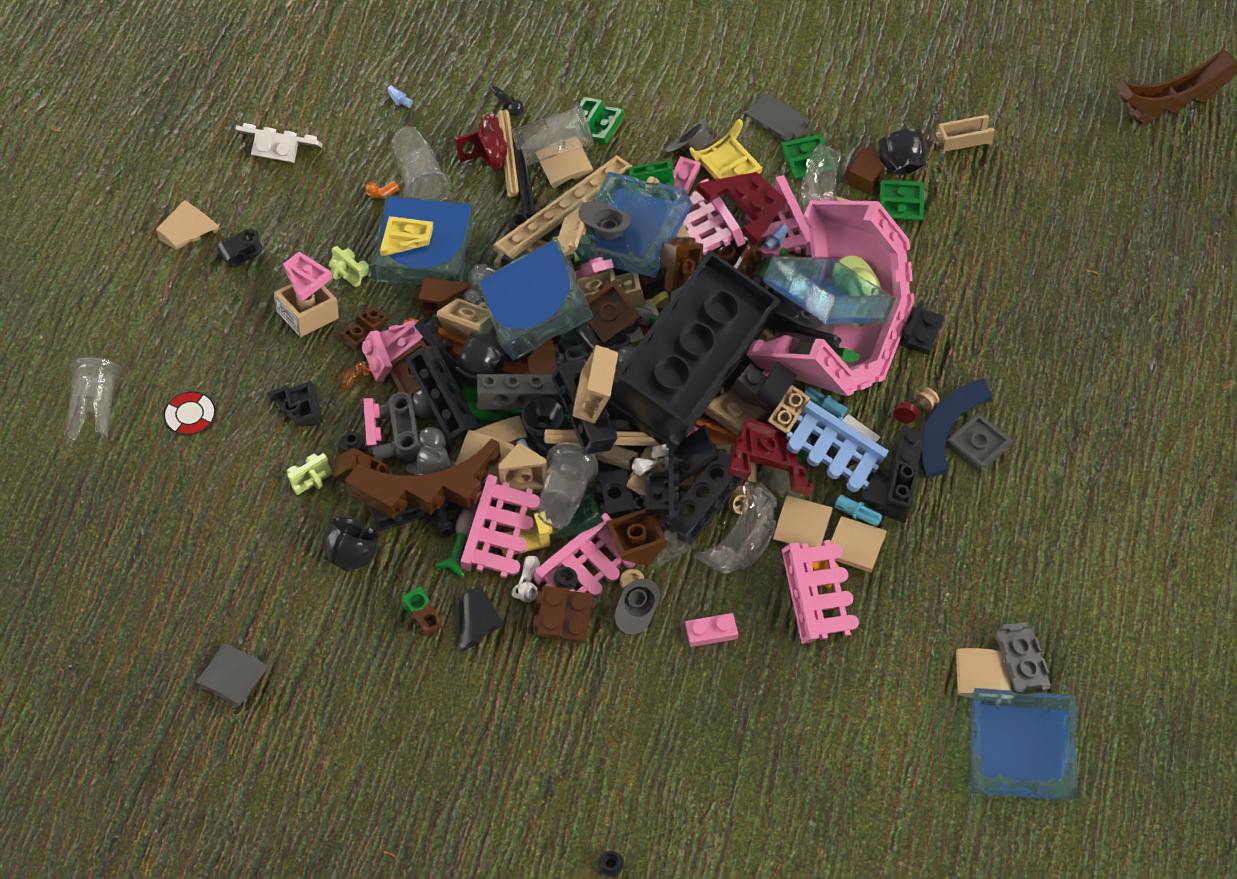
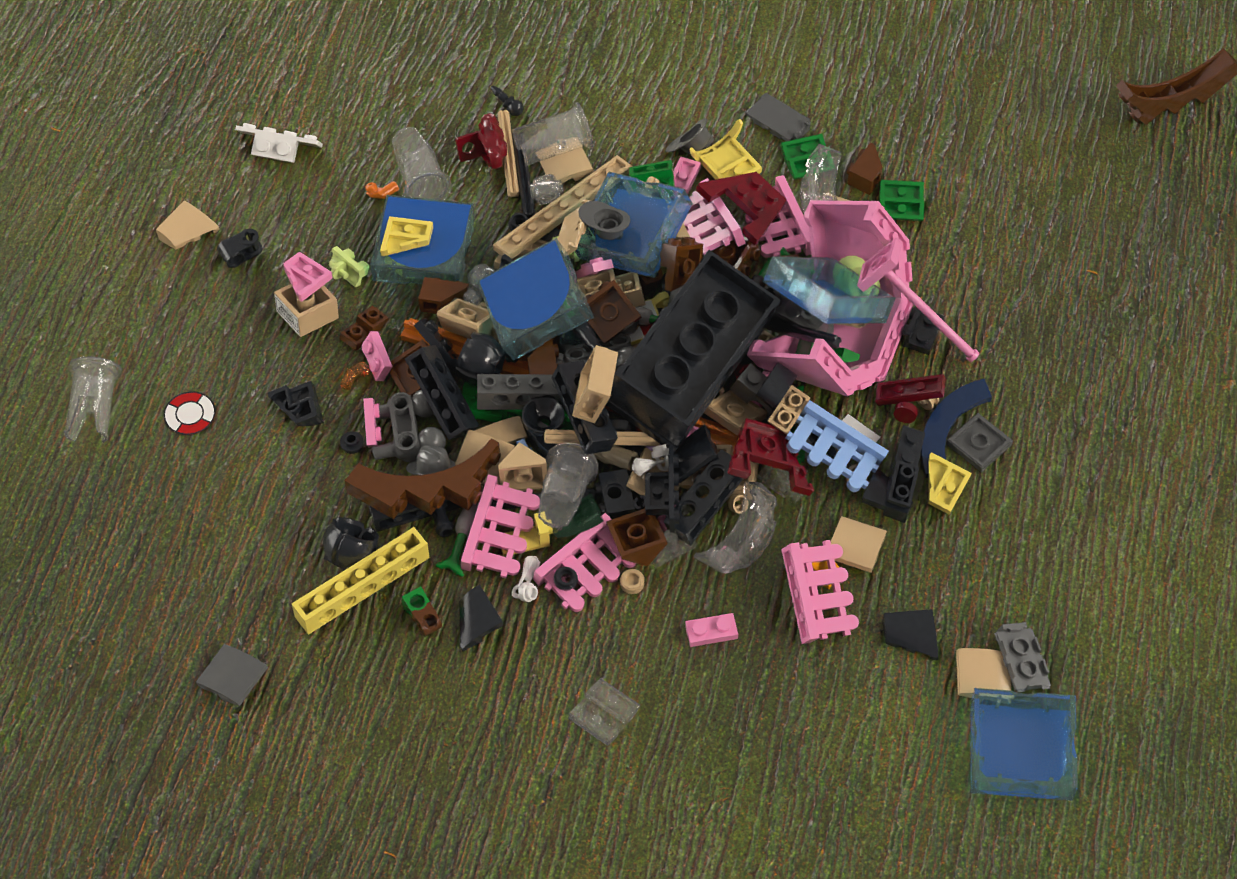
(309, 474): yellowish green hips -> none
(349, 460): reddish brown slope -> none
(360, 580): none -> light yellow brick
(399, 97): light blue bar -> none
(400, 338): bright pink wing -> none
(545, 189): none -> clear head
(563, 614): reddish brown plate -> none
(601, 119): green slope -> none
(604, 712): none -> clear slope
(610, 856): black plate -> none
(637, 606): dark grey piece -> none
(776, 237): light blue bar -> none
(802, 522): tan slope -> none
(826, 403): medium azure axle -> none
(857, 510): medium azure axle -> none
(882, 265): none -> bright pink tile
(903, 151): black piece -> none
(910, 389): none -> dark red tile
(911, 631): none -> black slope
(945, 483): none -> light yellow wing
(964, 133): tan window -> none

